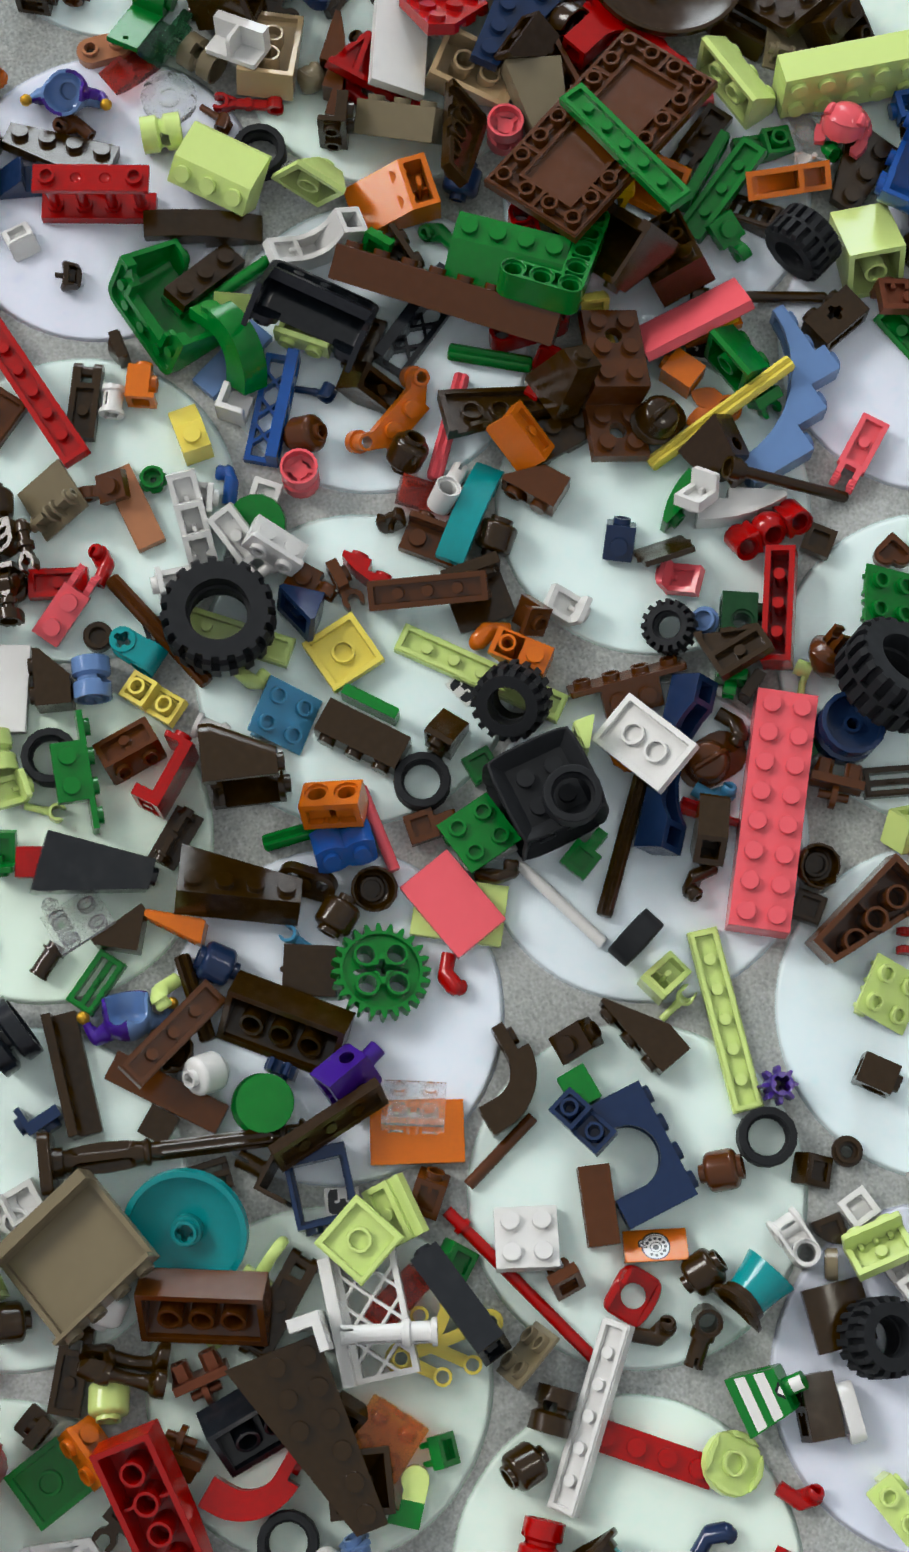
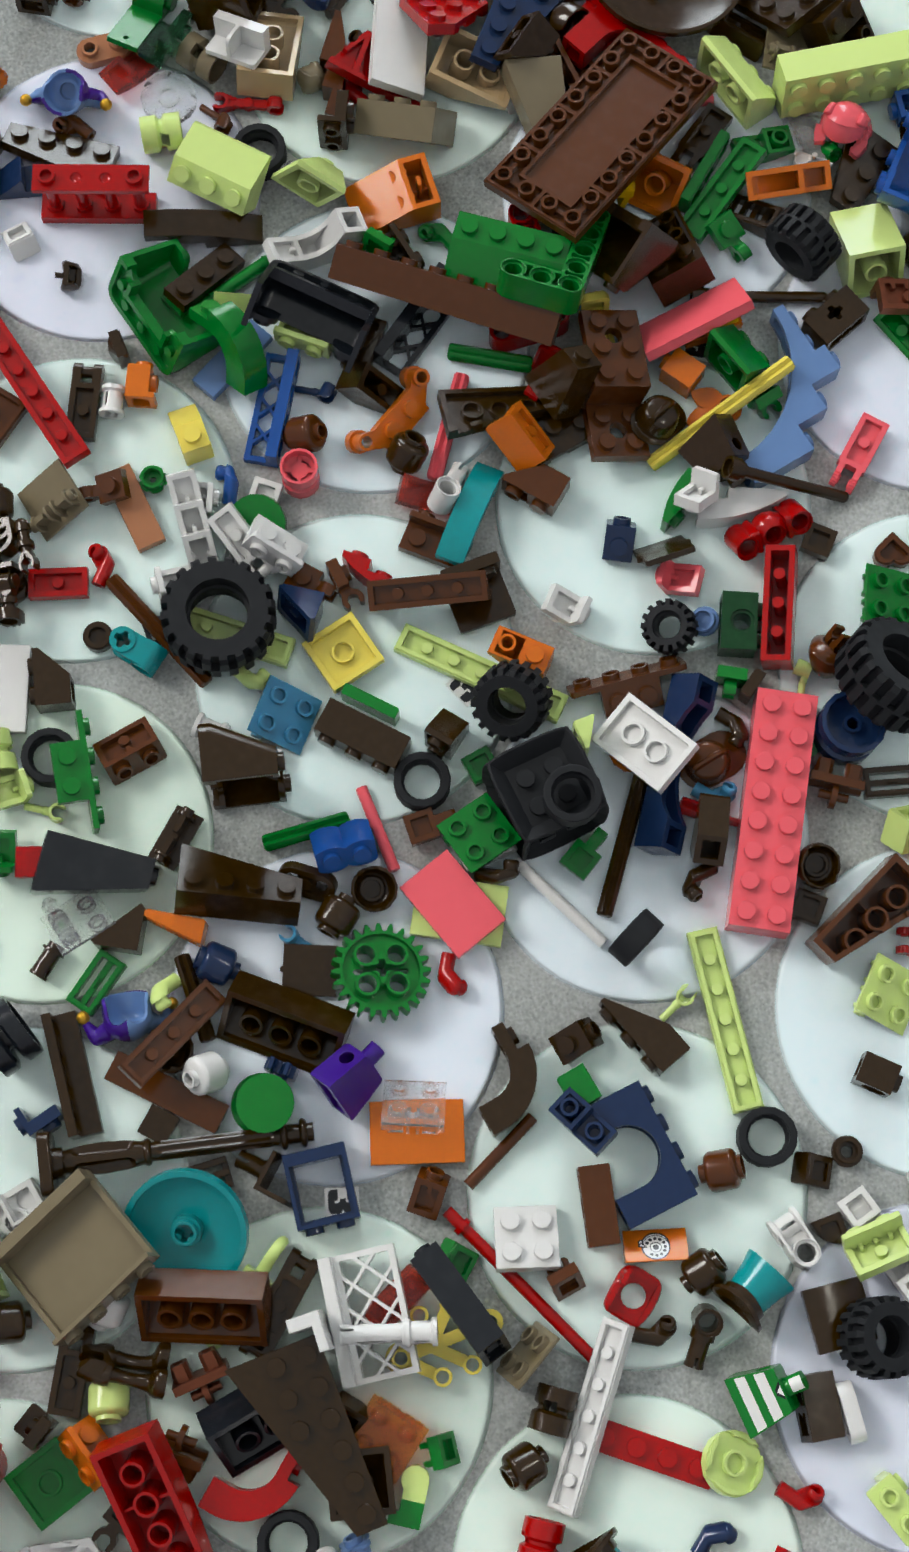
(65, 608): coral hinge -> none
(91, 676): medium blue wheel -> none
(153, 699): light yellow slope -> none
(172, 780): red panel -> none
(233, 406): white panel -> none
(328, 1124): dark brown plate -> none
(333, 804): orange brick -> none
(359, 1239): yellowish green tile -> none
(391, 521): dark brown piece -> none
(398, 1206): yellowish green plate -> none
(462, 133): dark brown wing -> none
(468, 191): dark blue head -> none
(484, 634): orange arm -> none
(496, 535): dark brown head -> none
(504, 128): coral wheel -> none
(532, 616): reddish brown bracket -> none
(626, 148): green tile -> none
(663, 977): yellowish green slope -> none
(734, 648): dark brown wing -> none
(786, 1086): dark purple gear -> none
(831, 1264): dark tan tile -> none

